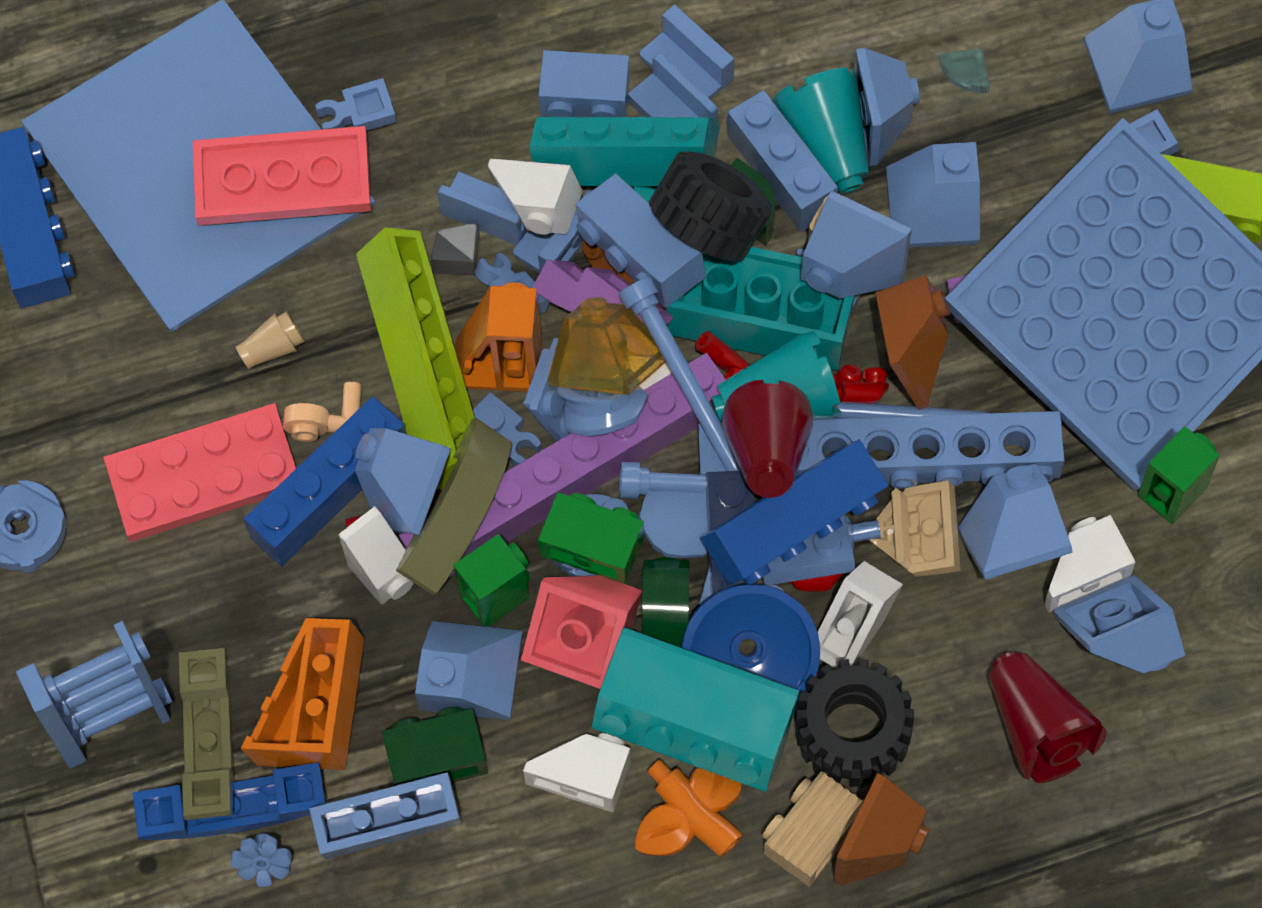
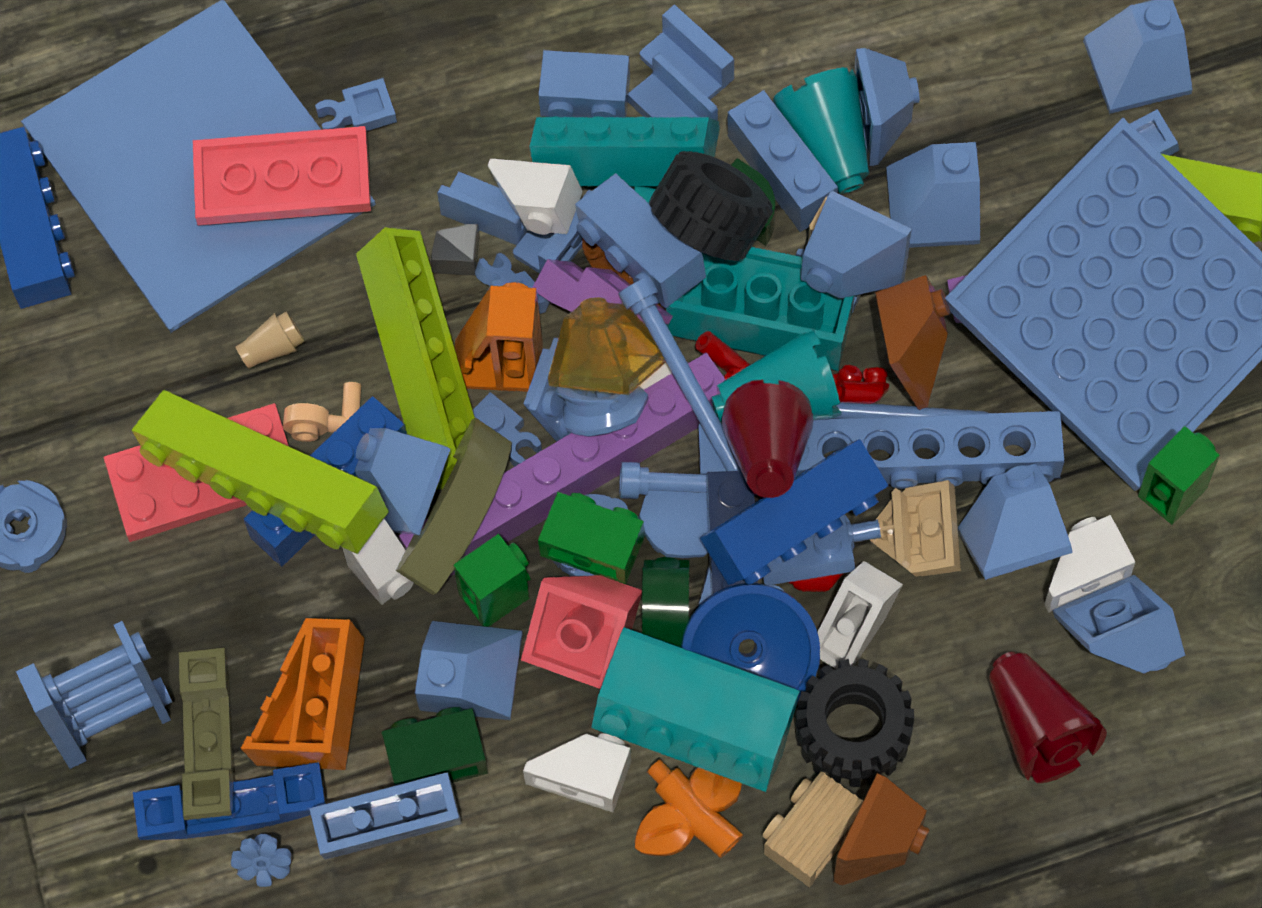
(260, 472): none -> lime brick
(966, 70): clear light blue tile -> none

